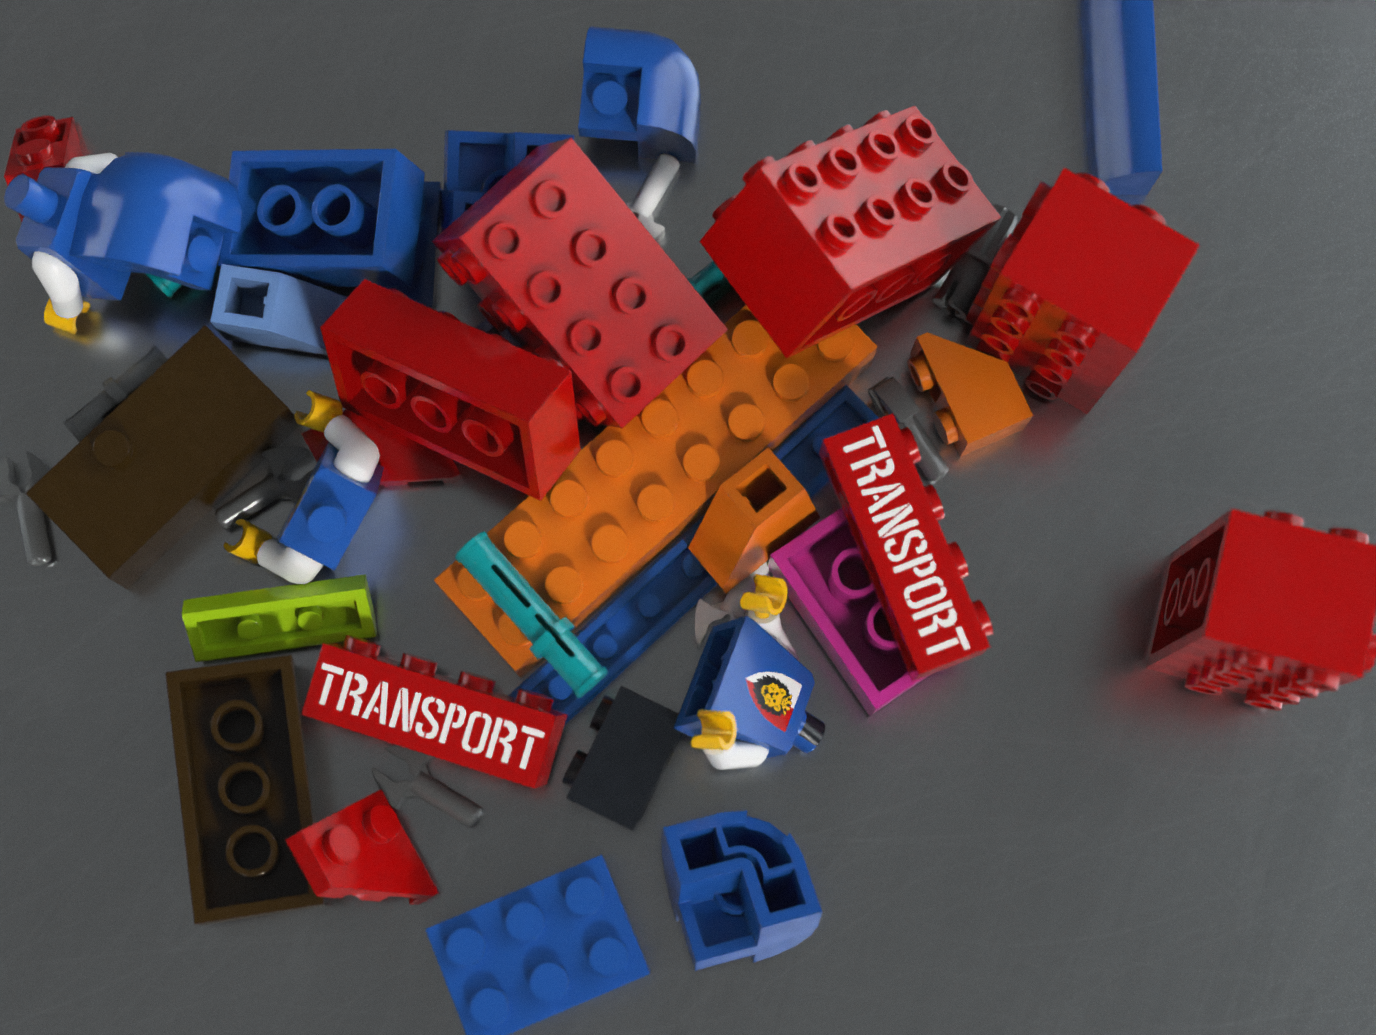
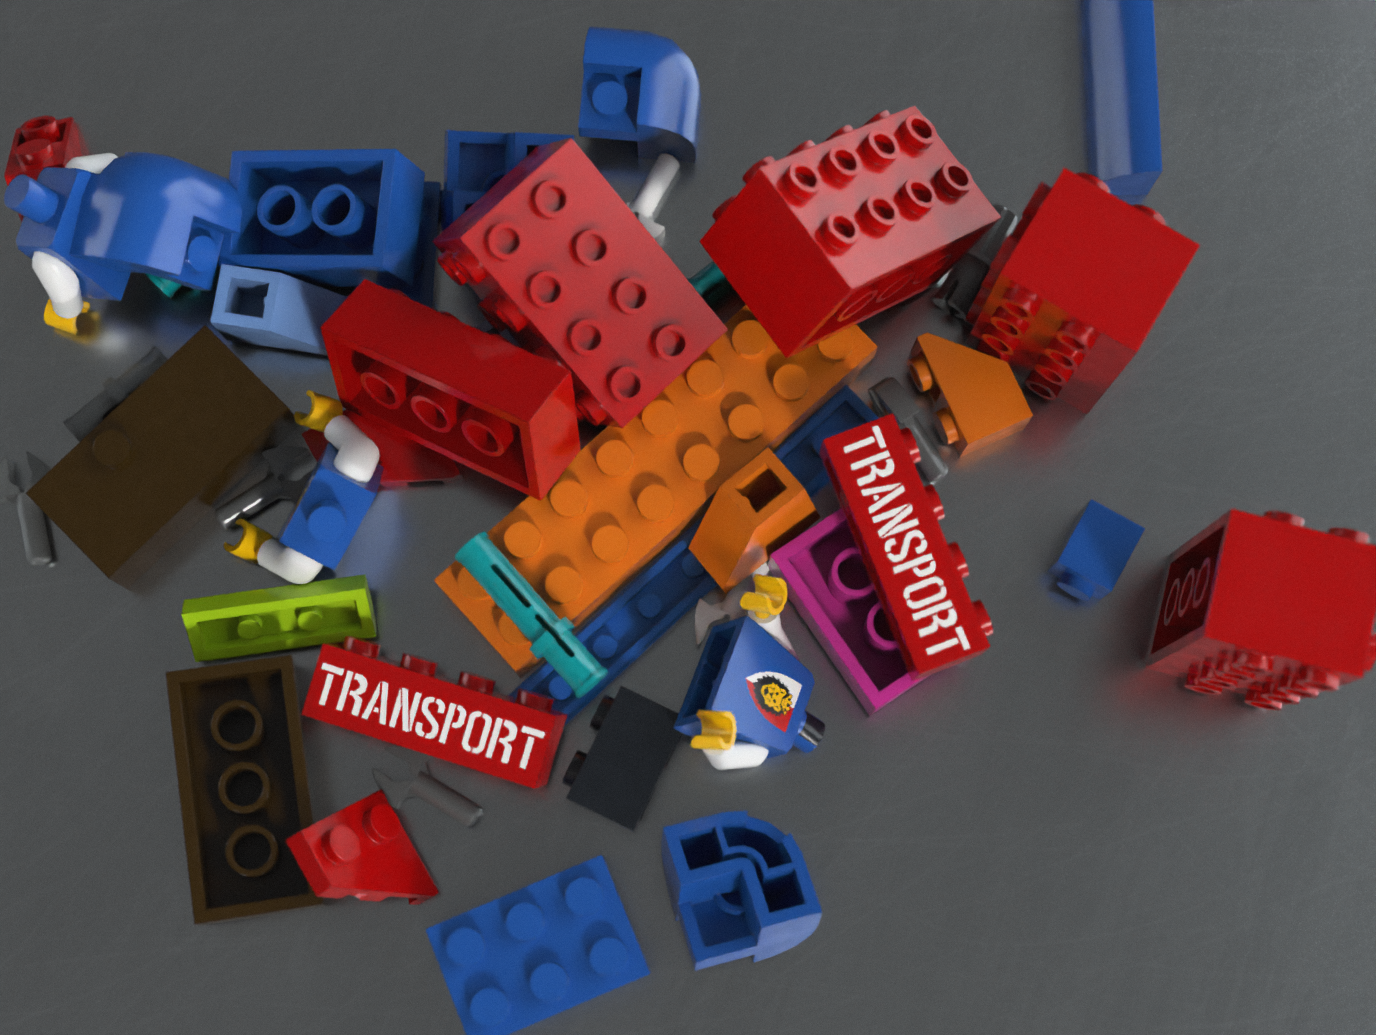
(1095, 552): none -> blue brick

